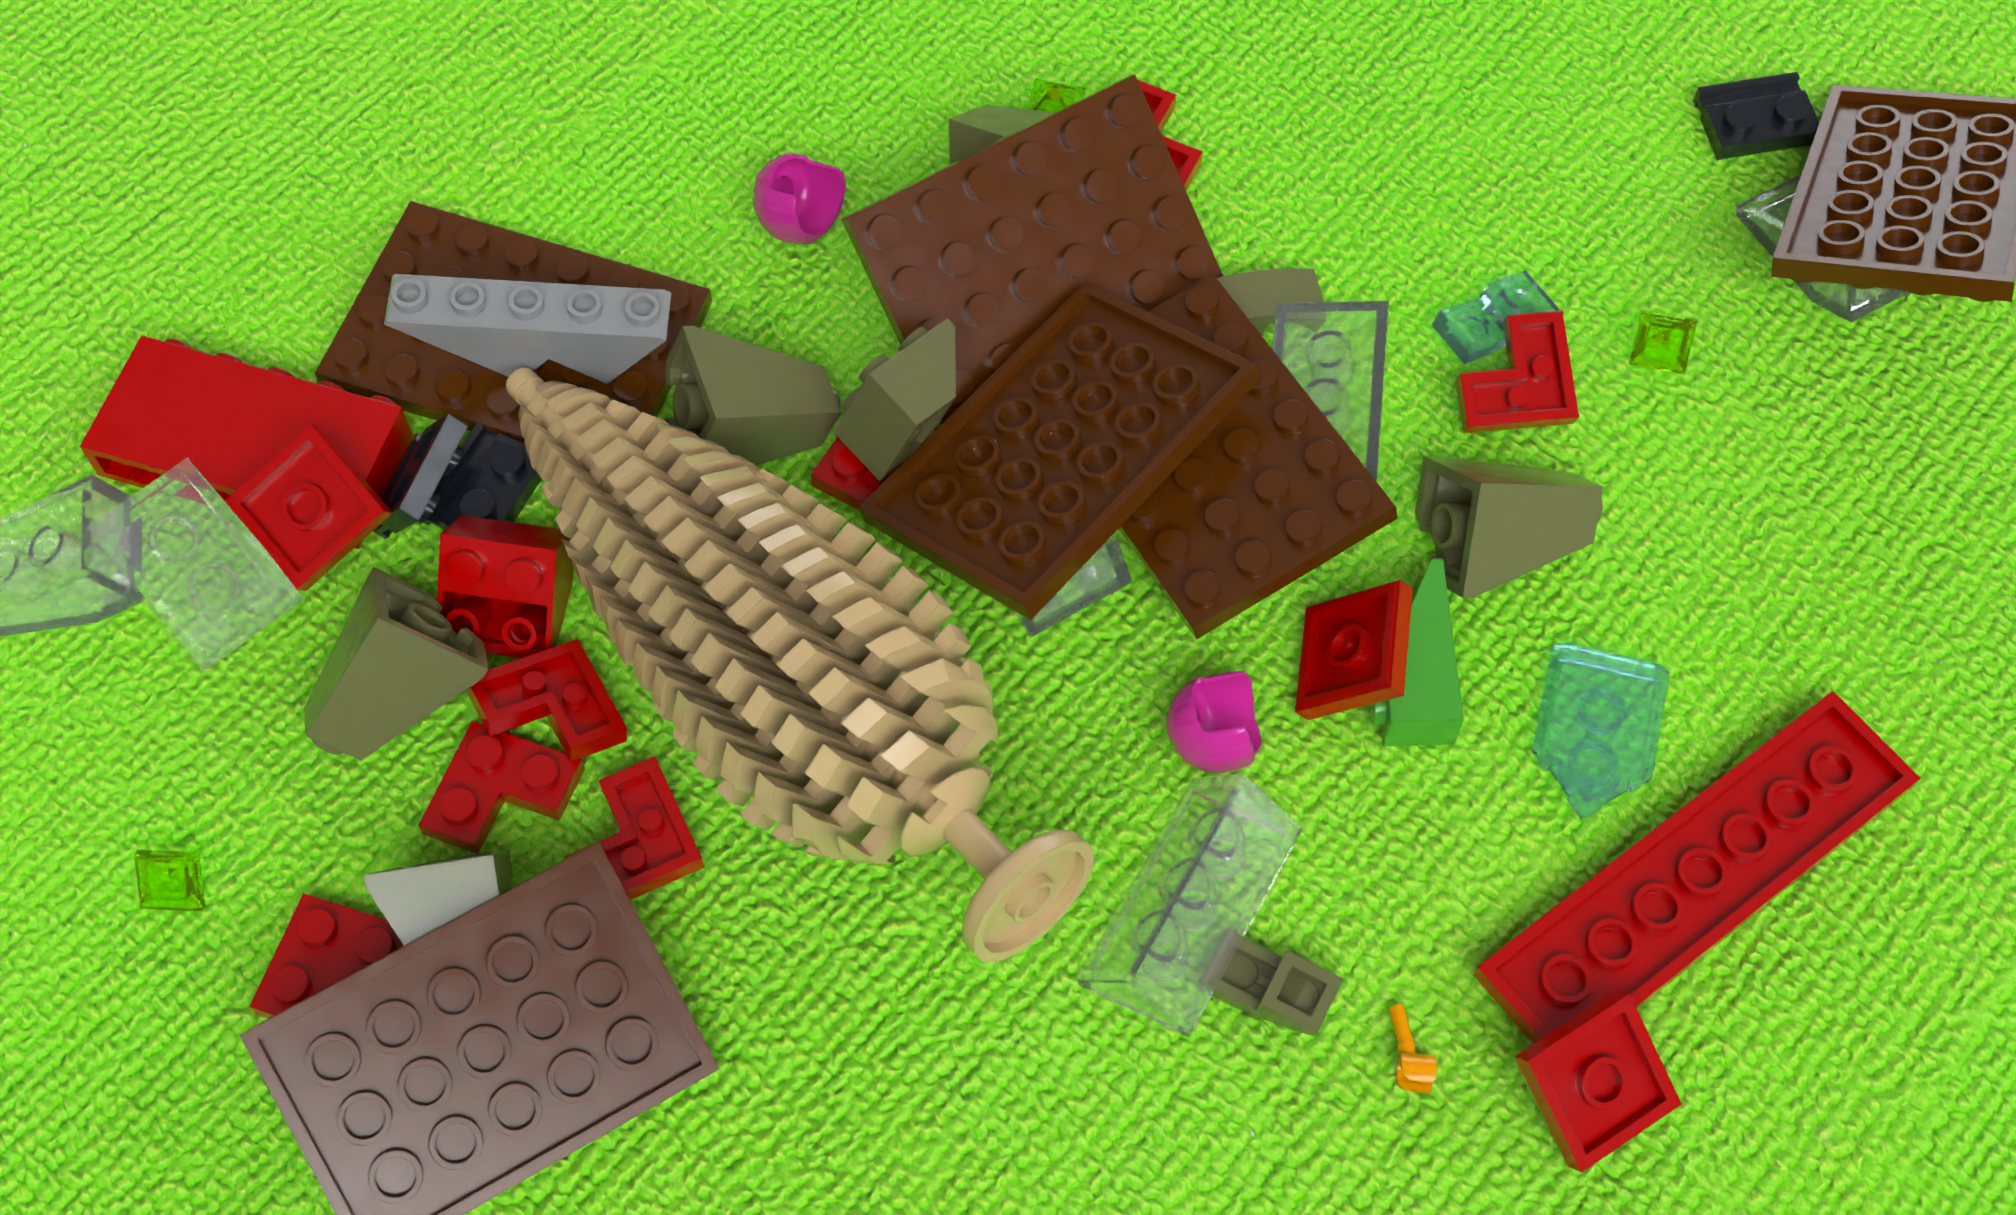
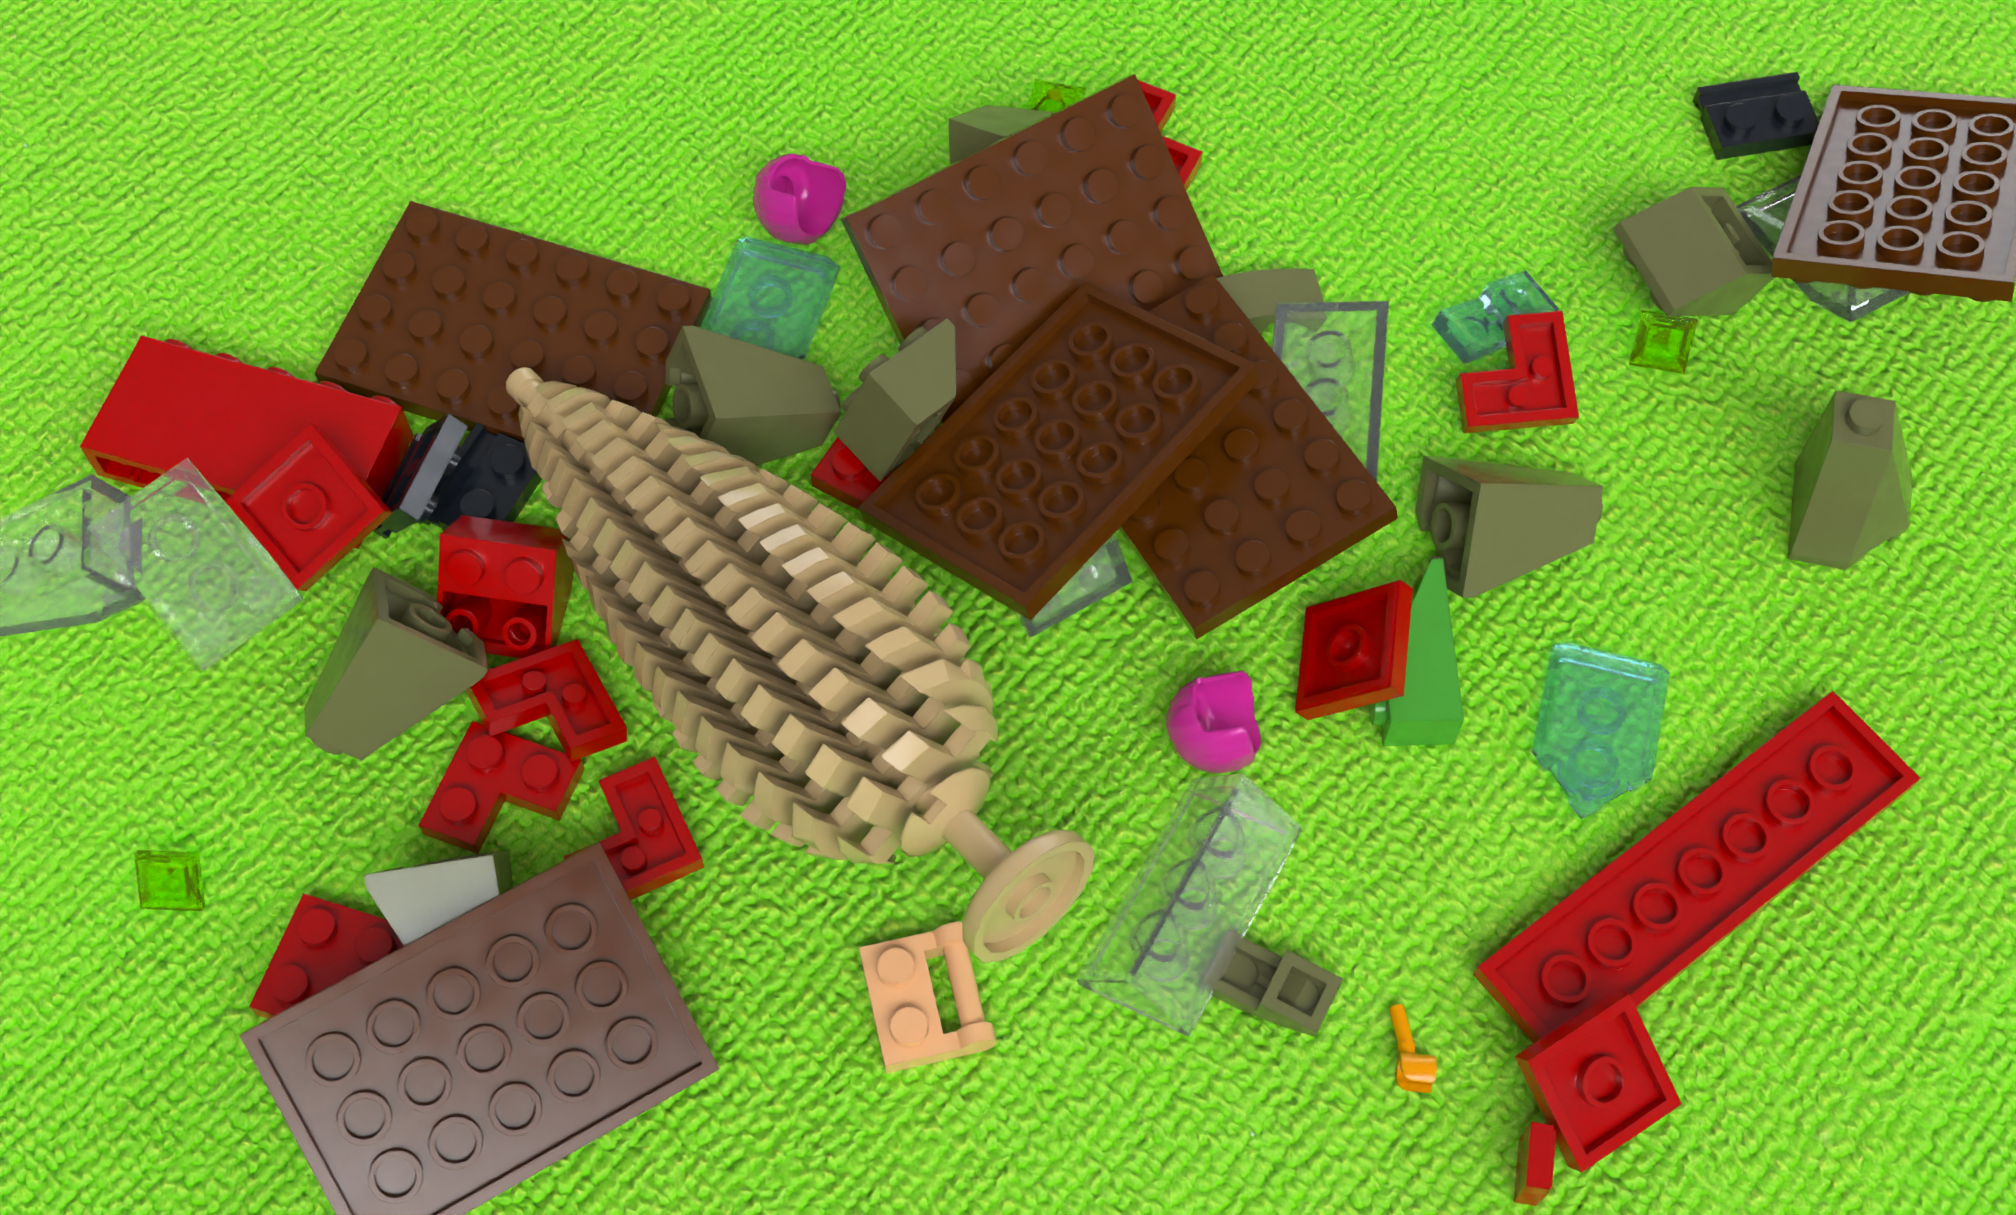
(527, 323): light grey slope -> none
(771, 296): none -> clear light blue tile
(906, 1004): none -> light nougat plate
(1535, 1163): none -> red tile
(1696, 253): none -> olive slope
(1850, 483): none -> olive slope

